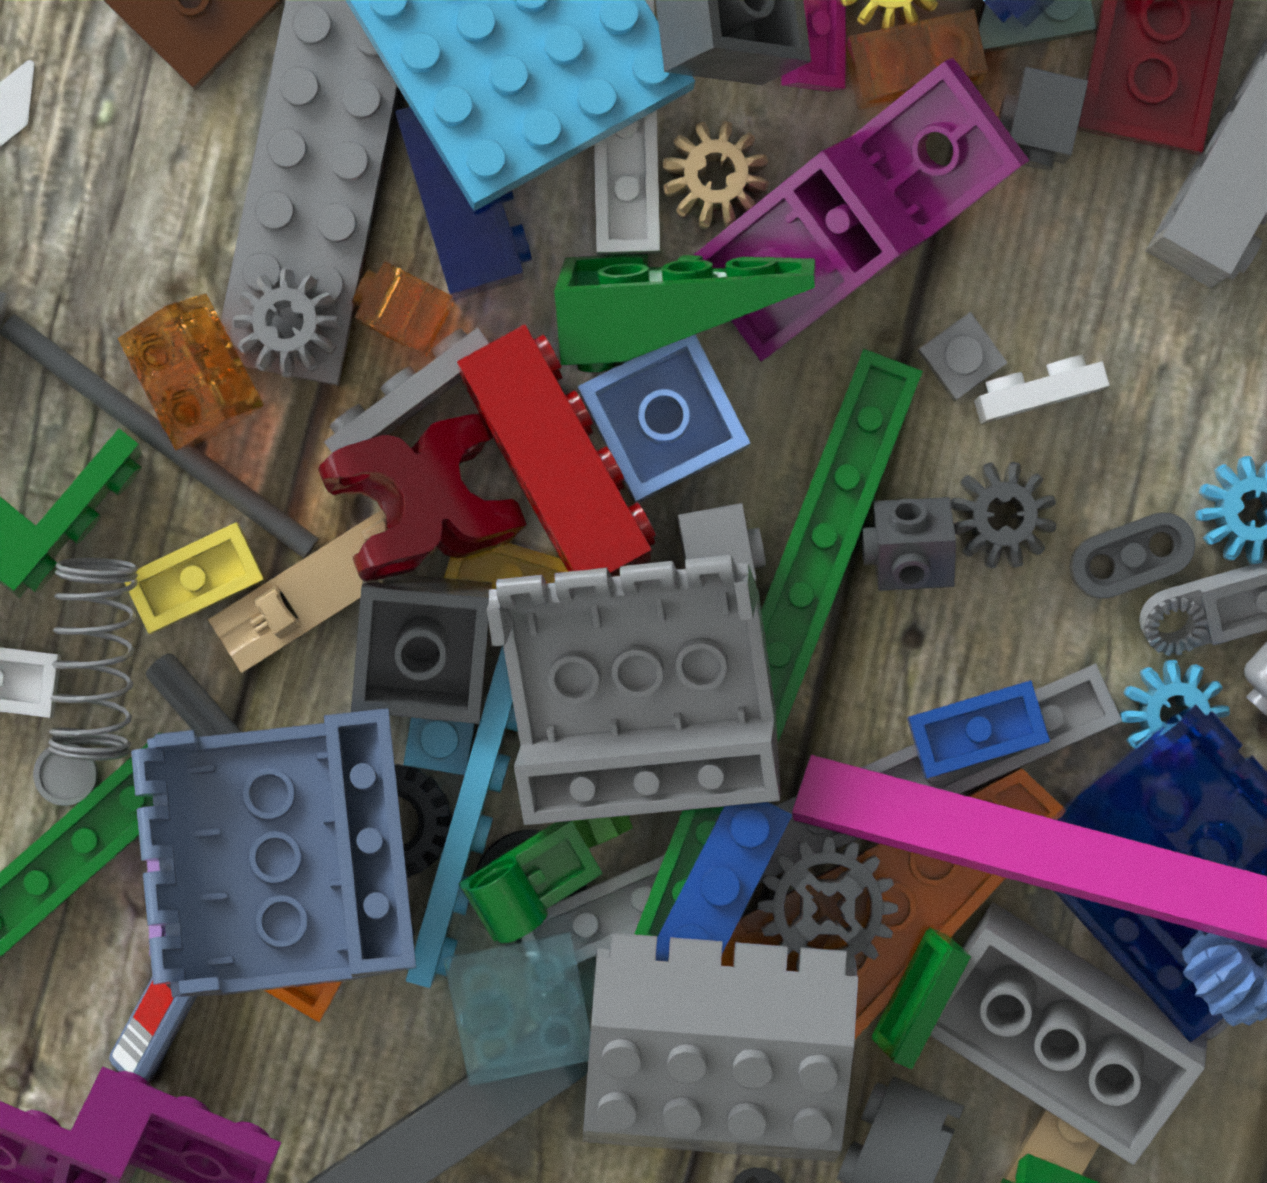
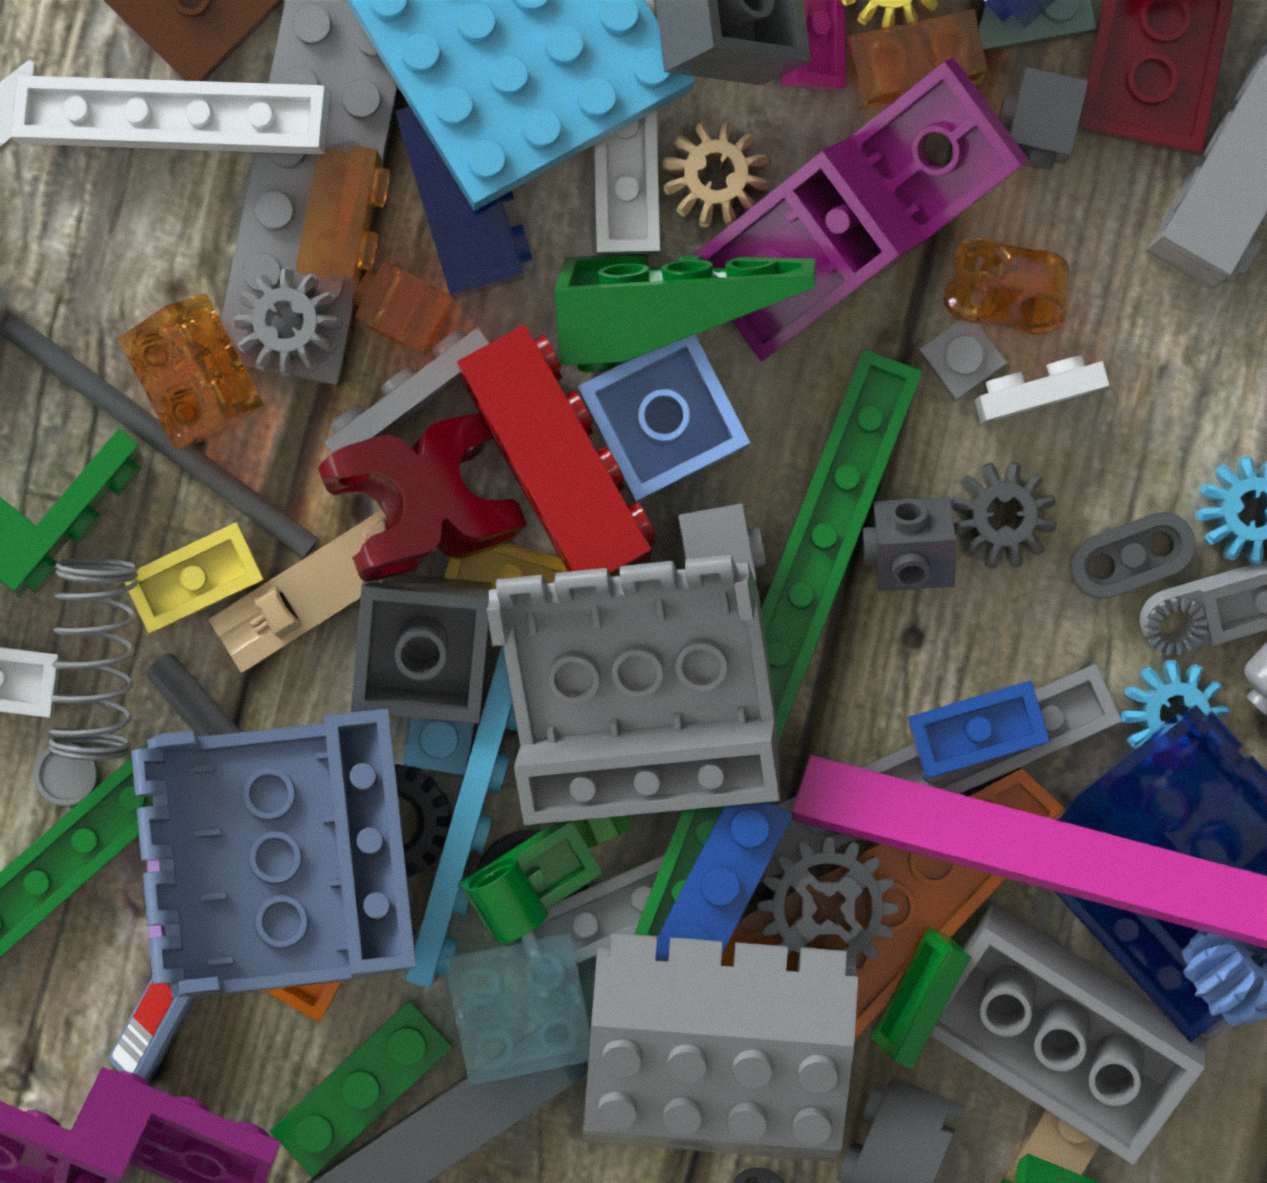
(171, 114): none -> white plate
(339, 214): none -> clear orange bracket
(361, 1088): none -> green plate
(1014, 287): none -> clear orange piece

